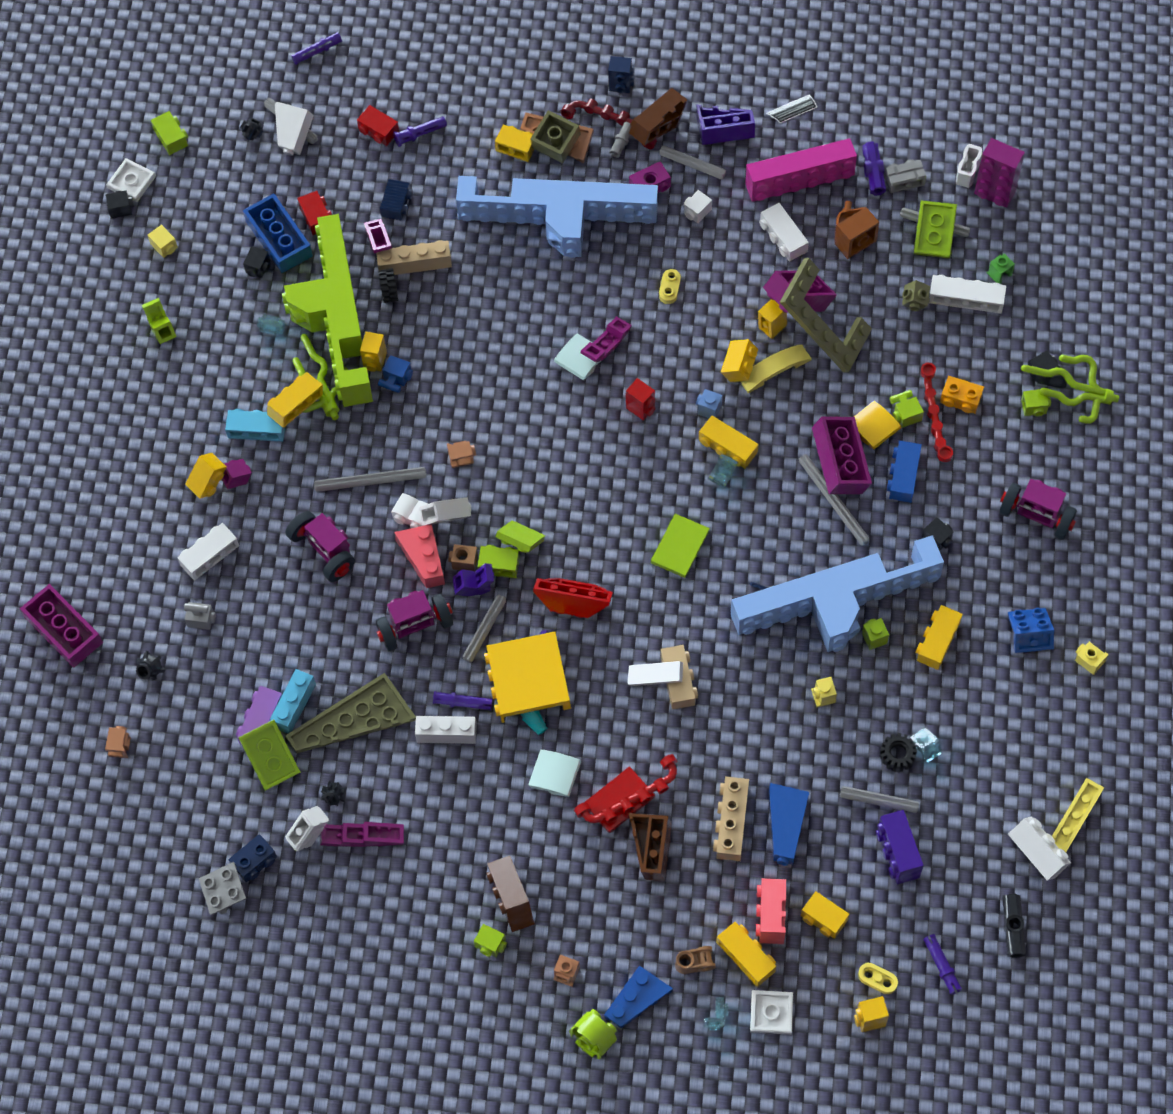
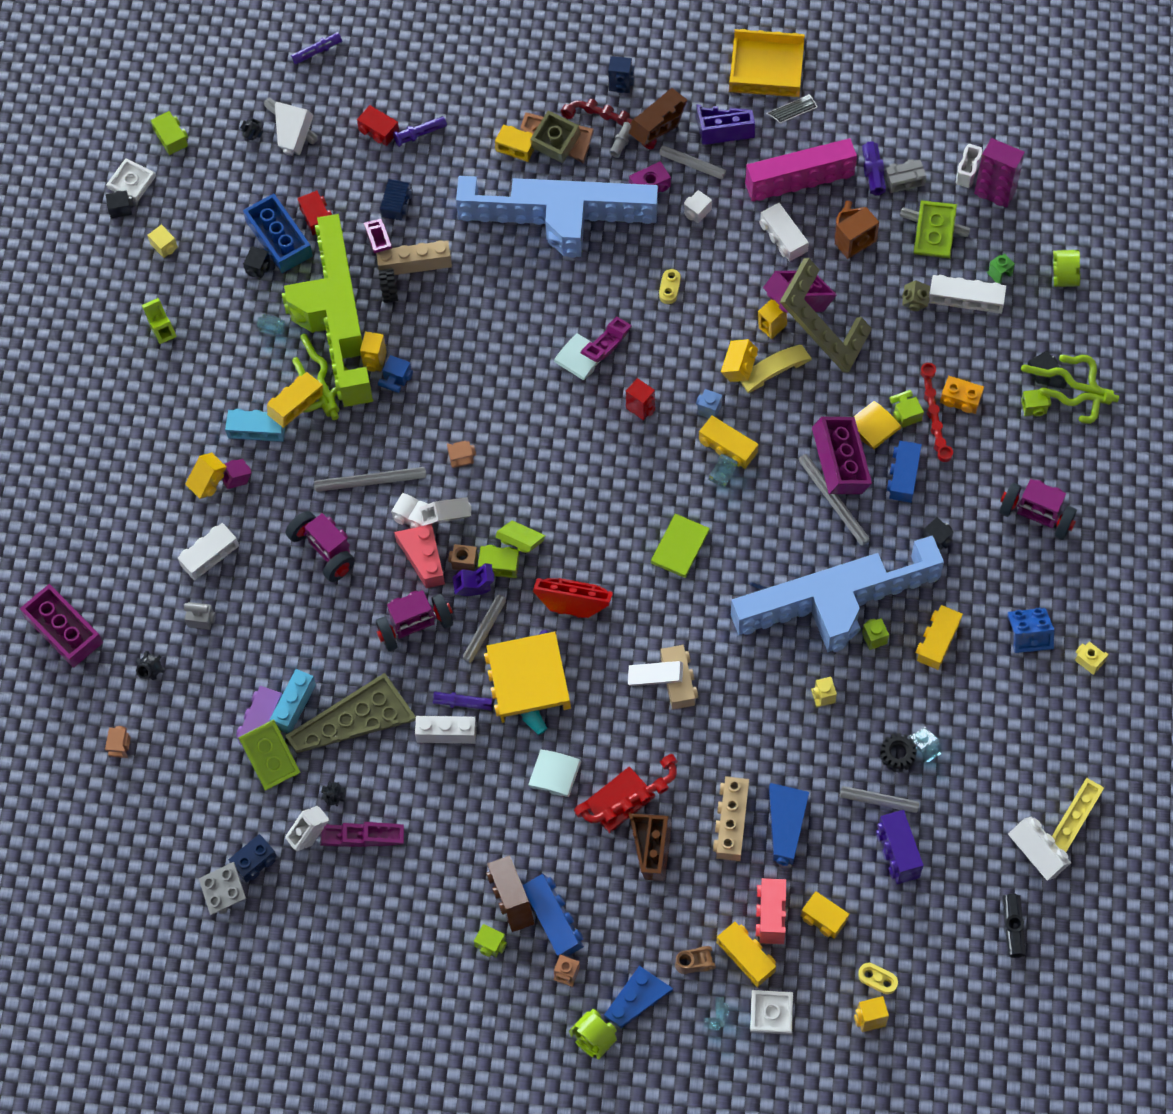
(553, 916): none -> blue brick
(766, 63): none -> yellow panel
(946, 972): dark purple pin -> none
(1066, 268): none -> lime brick

